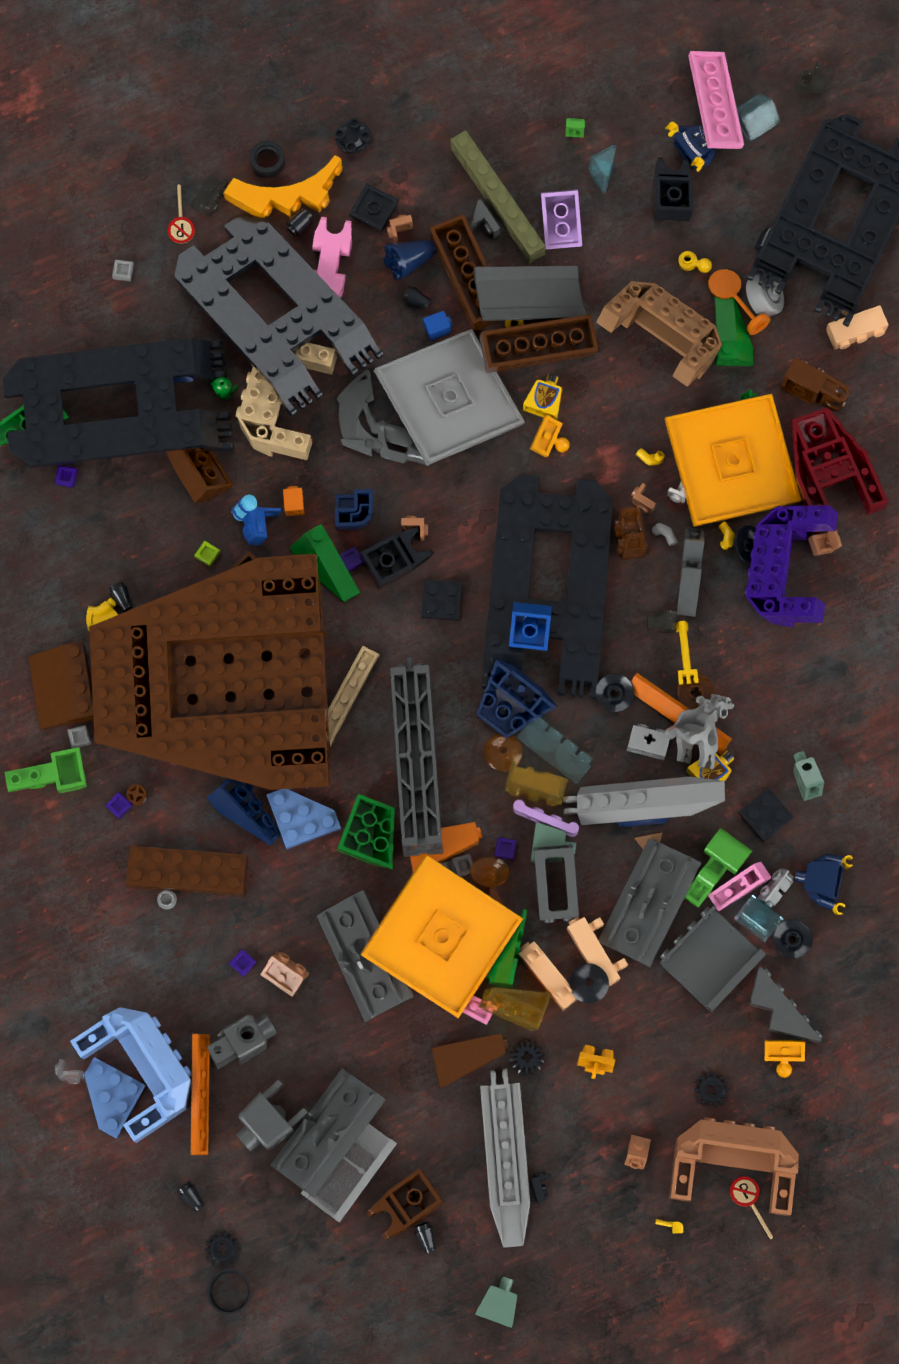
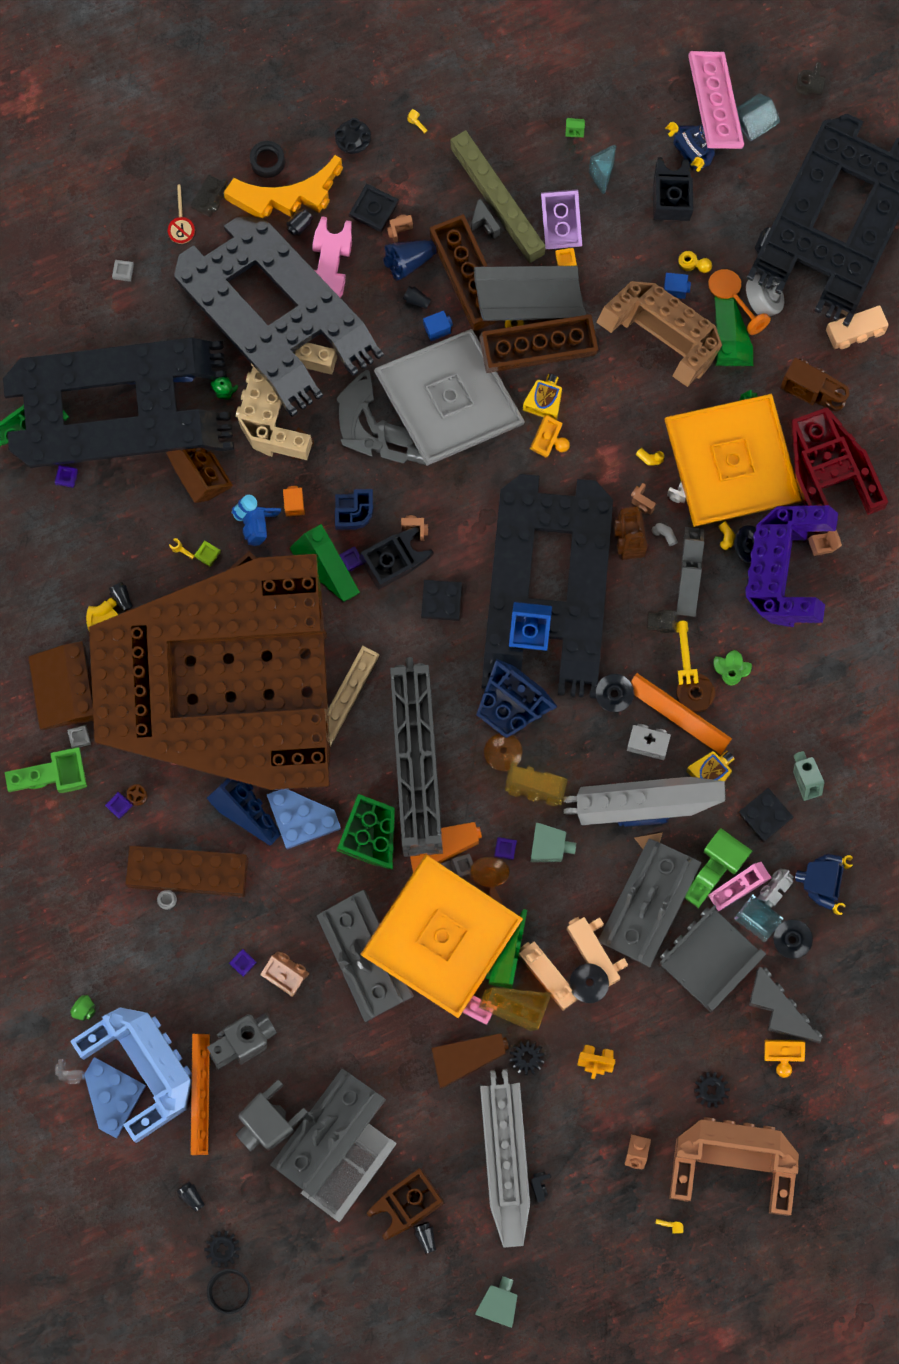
(83, 1008): none -> bright green cone
(179, 548): none -> yellow hand
(412, 118): none -> yellow hand
(538, 816): lavender plate -> none
(540, 855): dark grey piece -> none
(558, 755): clear light blue windscreen -> none
(565, 257): none -> light orange plate
(677, 285): none -> blue brick
(699, 728): light grey animal -> none
(732, 665): none -> bright green plate
(745, 1193): piece -> none

